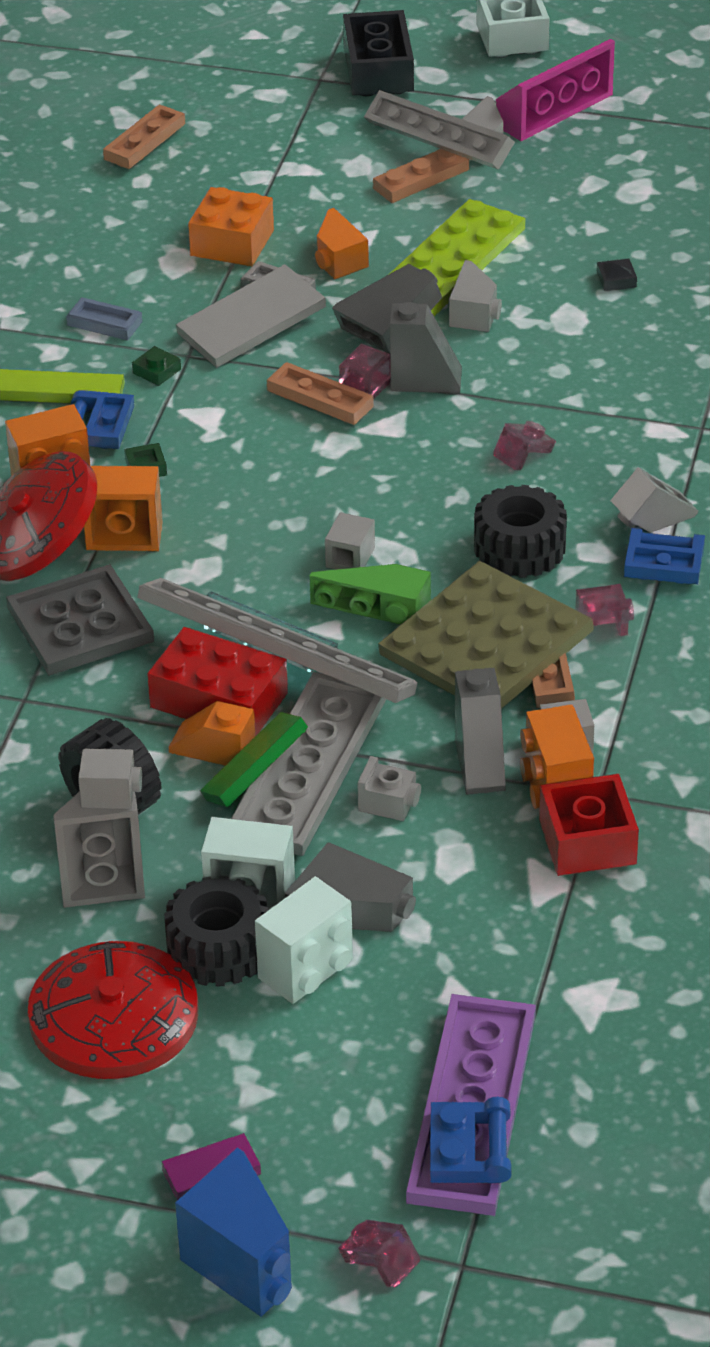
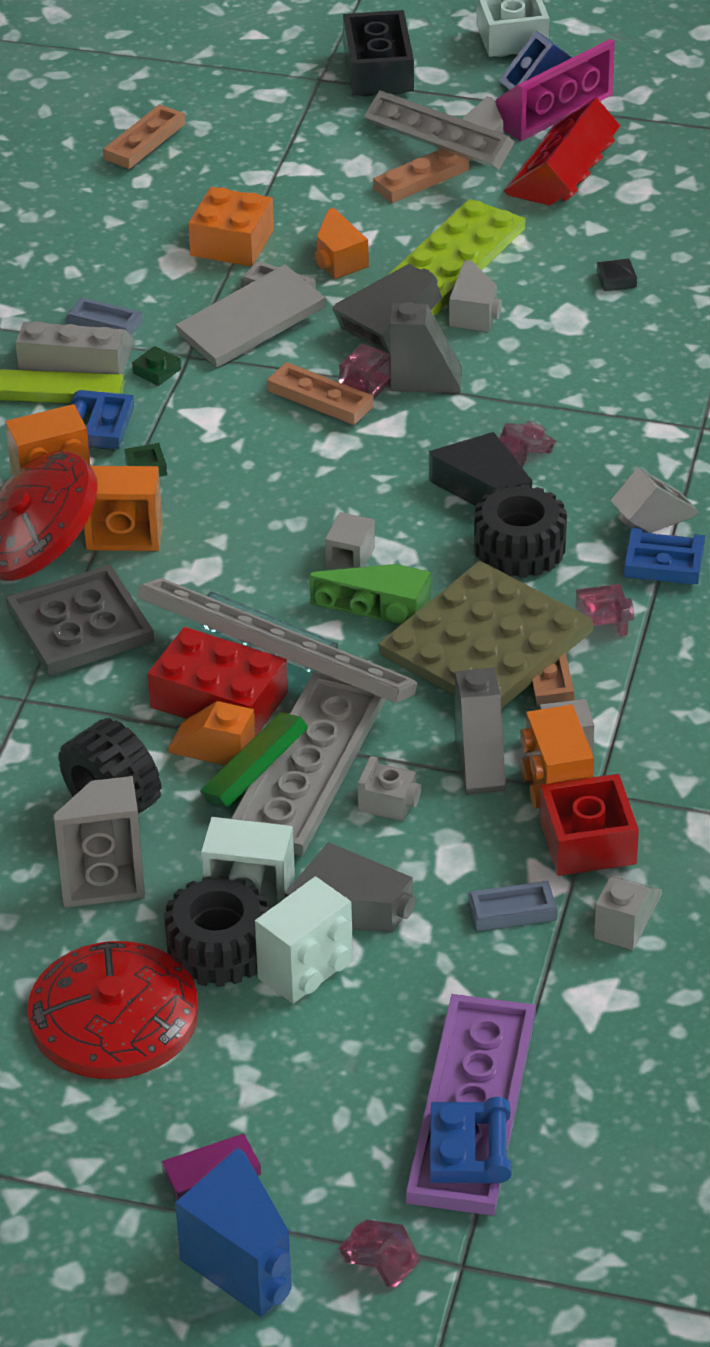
(72, 348): none -> light grey slope
(108, 778): light grey brick -> none
(475, 468): none -> black slope
(512, 905): none -> sand blue tile
(534, 58): none -> blue slope
(565, 155): none -> red slope
(624, 911): none -> light grey slope

